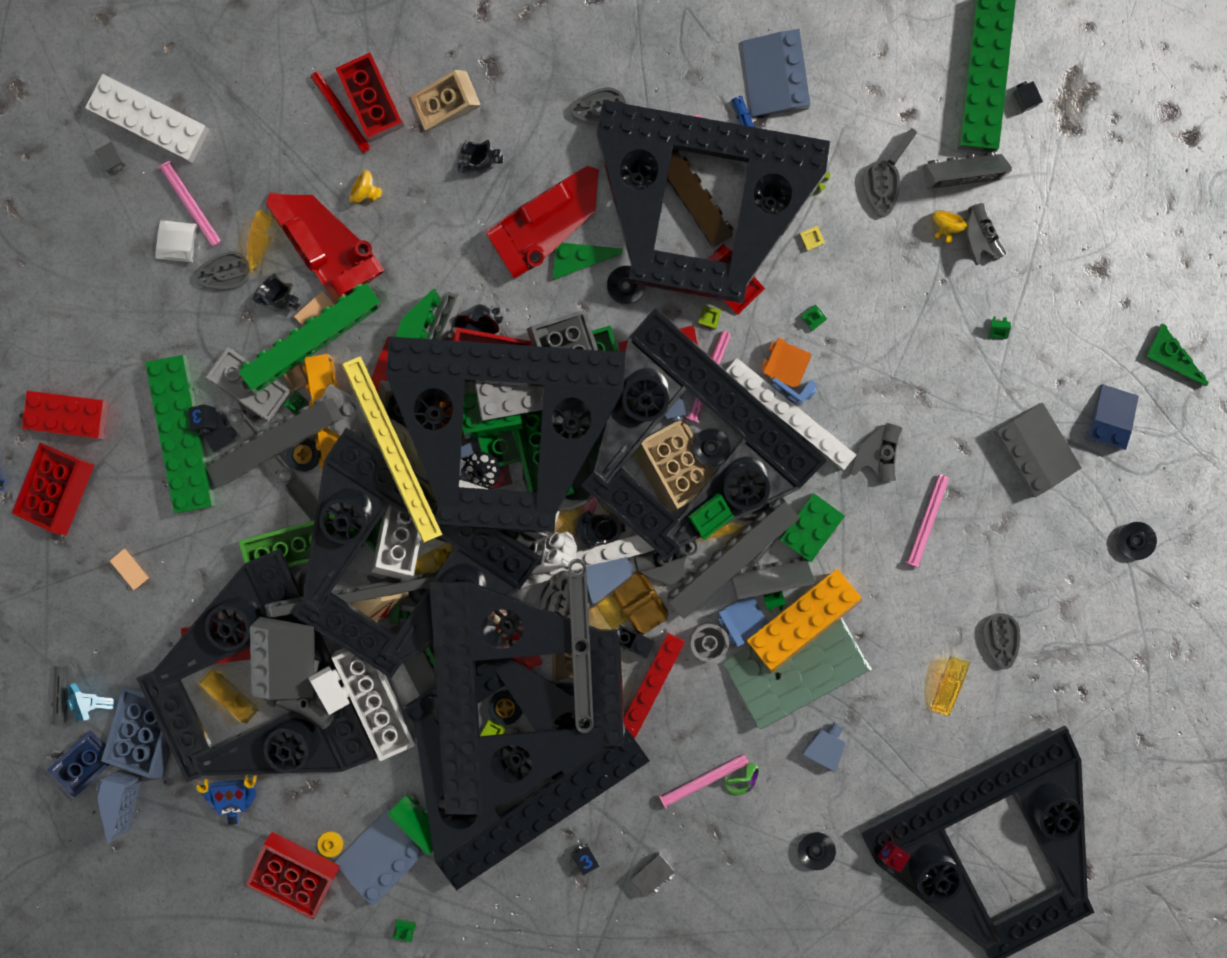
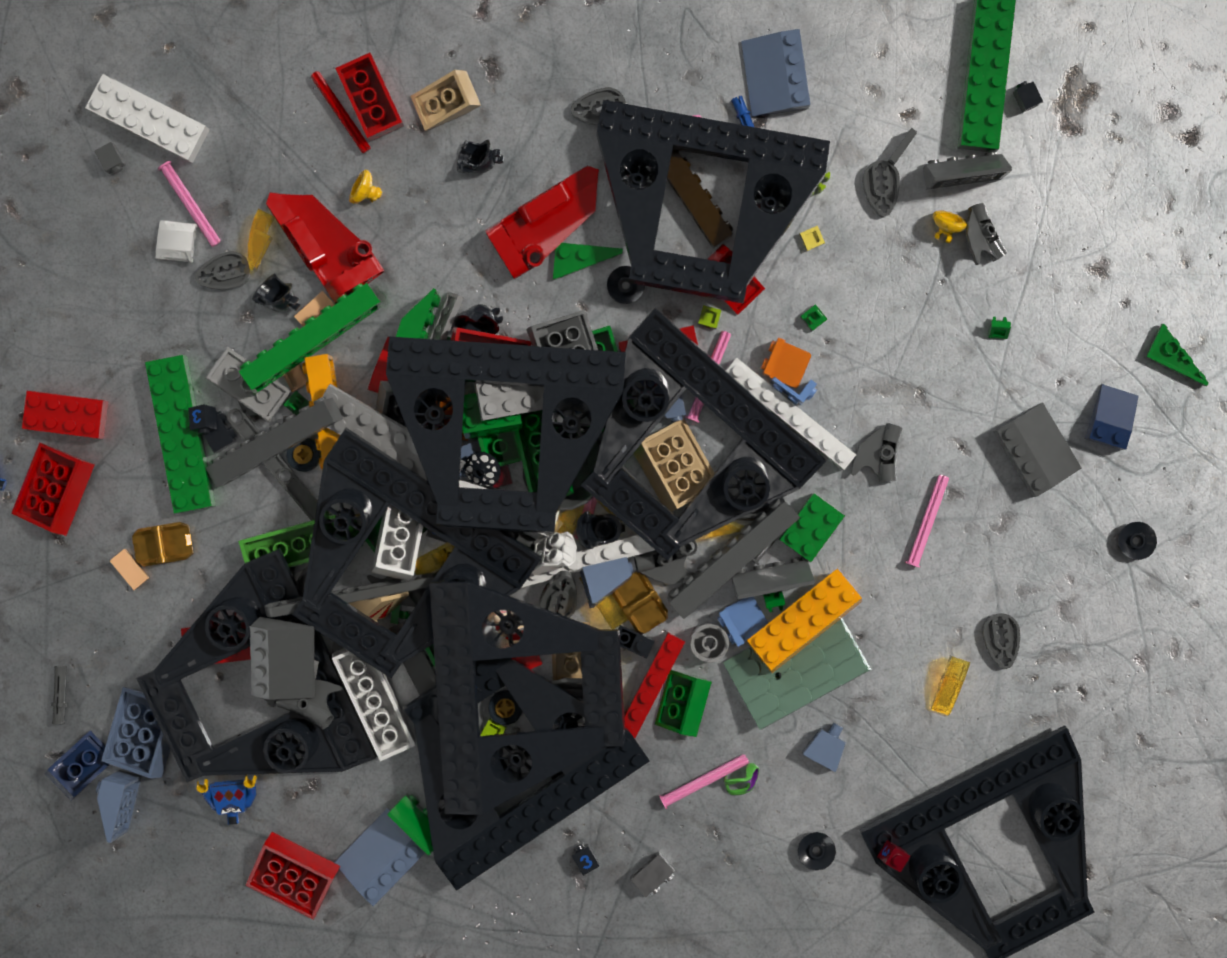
(81, 703): medium azure piece -> none
(162, 544): none -> pearl gold shield
(229, 696): clear yellow slope -> none
(329, 690): white brick -> none
(330, 844): yellow piece -> none
(391, 449): light yellow plate -> none
(404, 930): green tile -> none
(580, 632): dark grey beam -> none
(683, 703): none -> green slope
(711, 516): green plate -> none
(714, 437): black dish -> none

